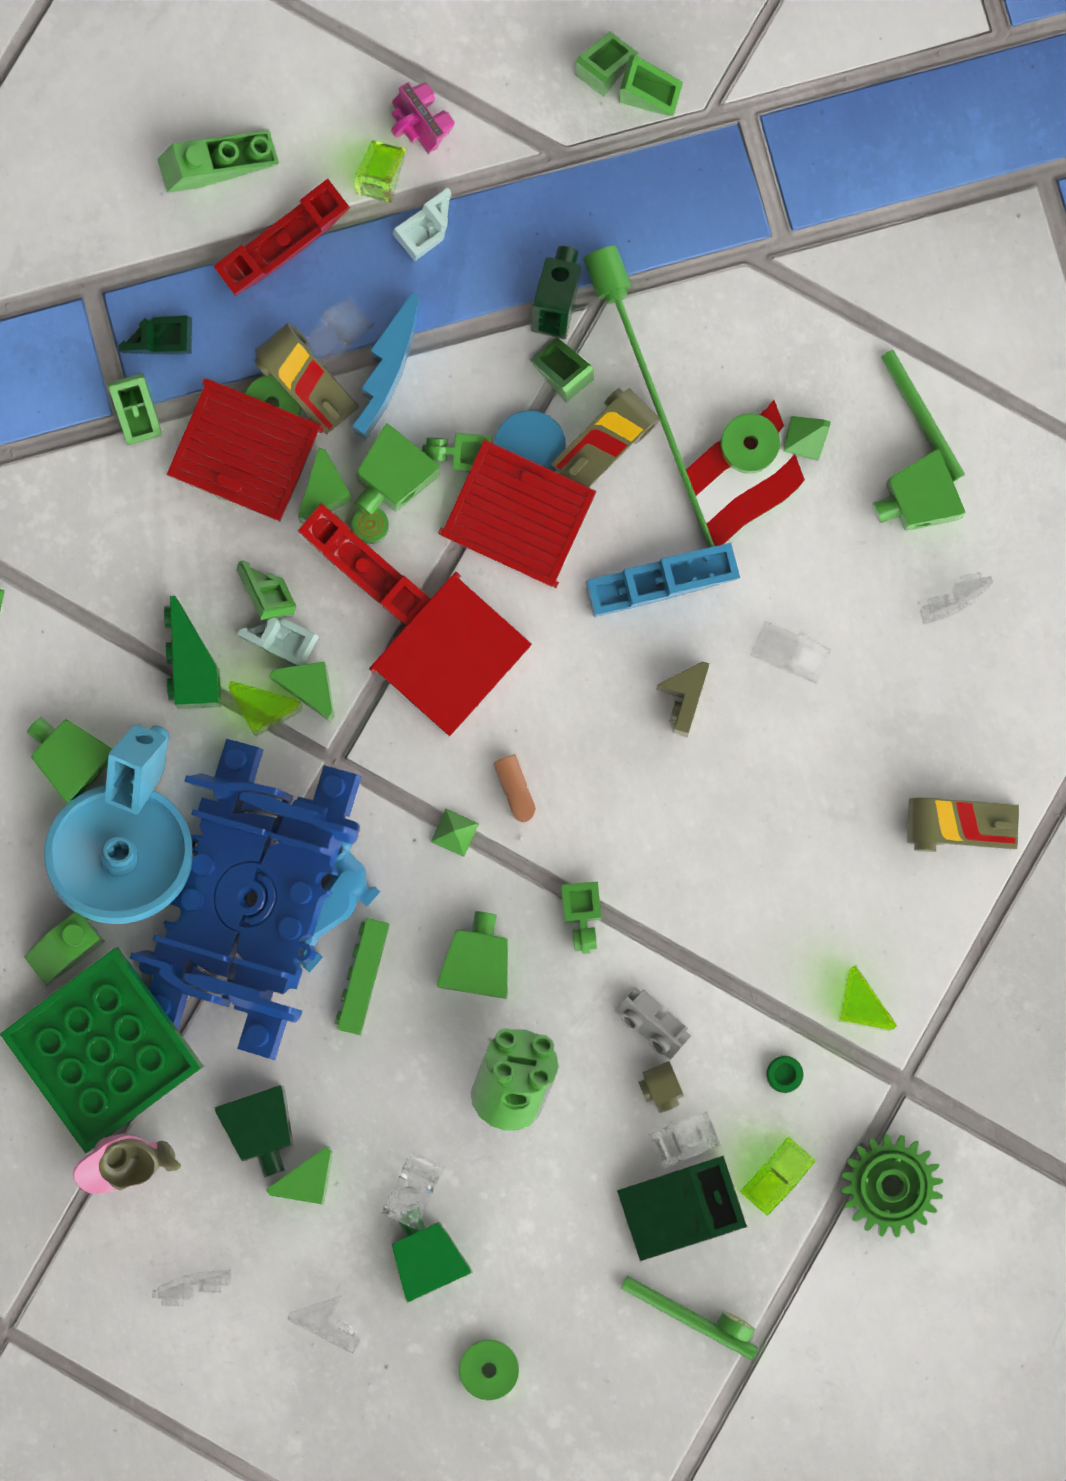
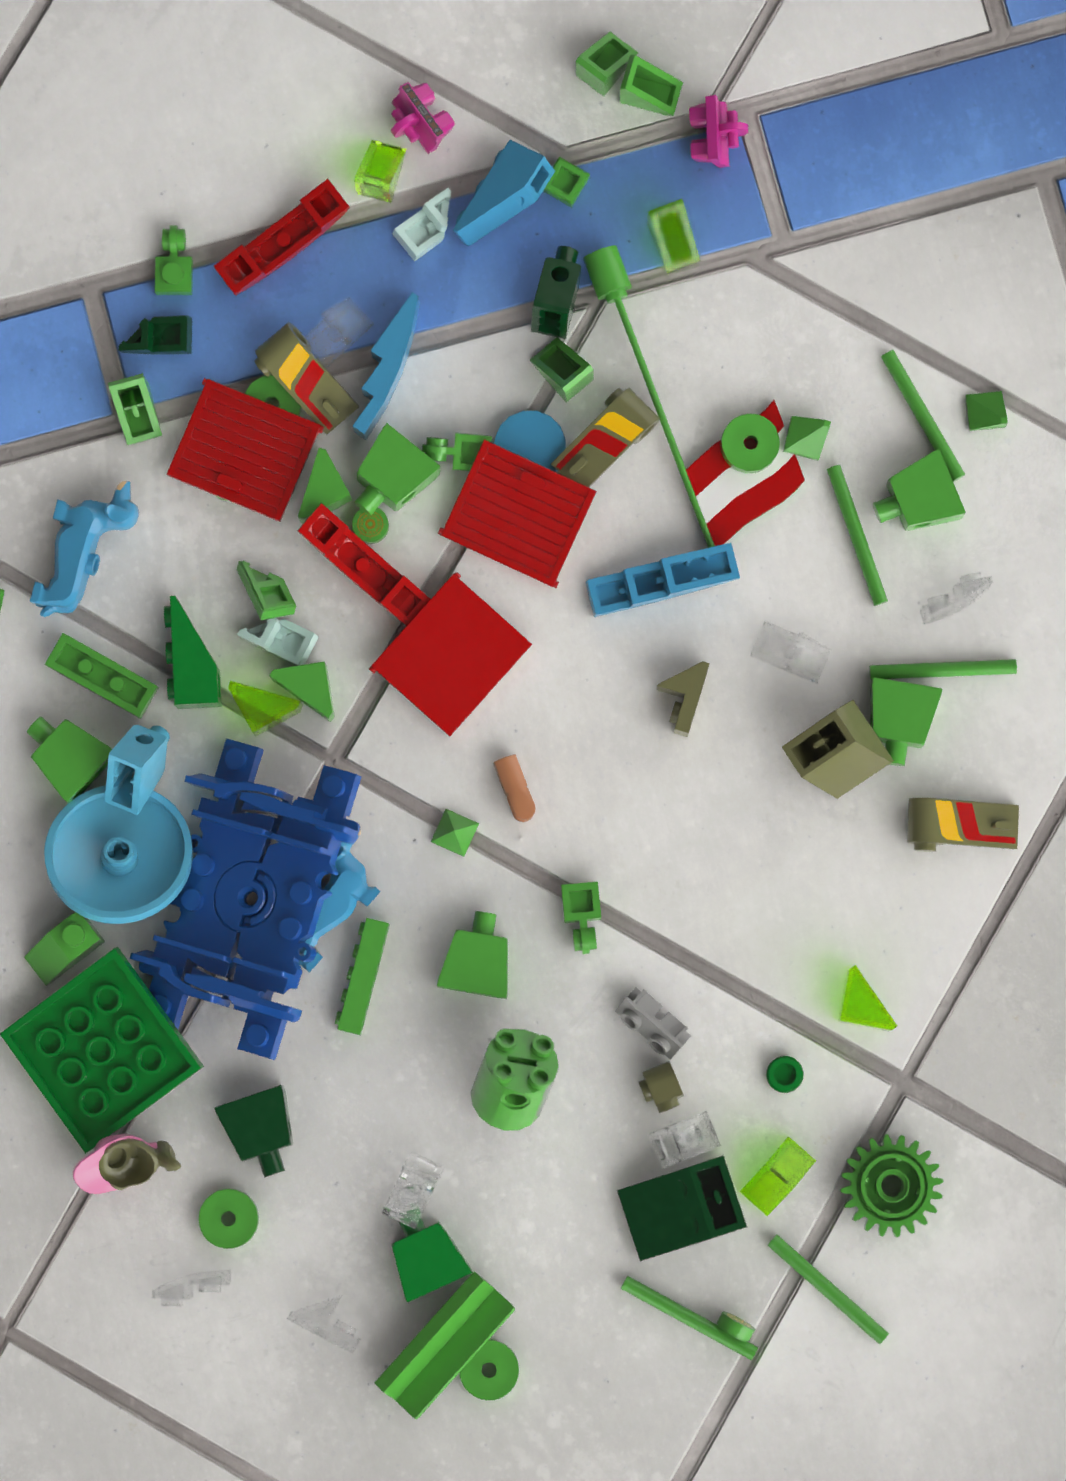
(77, 546): none -> dark azure animal
(101, 675): none -> bright green plate
(173, 273): none -> bright green plate
(211, 1218): none -> bright green piece
(215, 159): bright green slope -> none
(307, 1181): bright green slope -> none
(445, 1345): none -> bright green panel
(508, 189): none -> dark azure slope
(566, 182): none -> bright green tile
(673, 236): none -> clear neon green slope
(722, 131): none -> dark pink hips
(828, 1289): none -> bright green bar
(838, 751): none -> olive slope
(857, 535): none -> bright green bar
(902, 715): none -> bright green torso
(943, 669): none -> bright green bar
(986, 411): none -> bright green slope

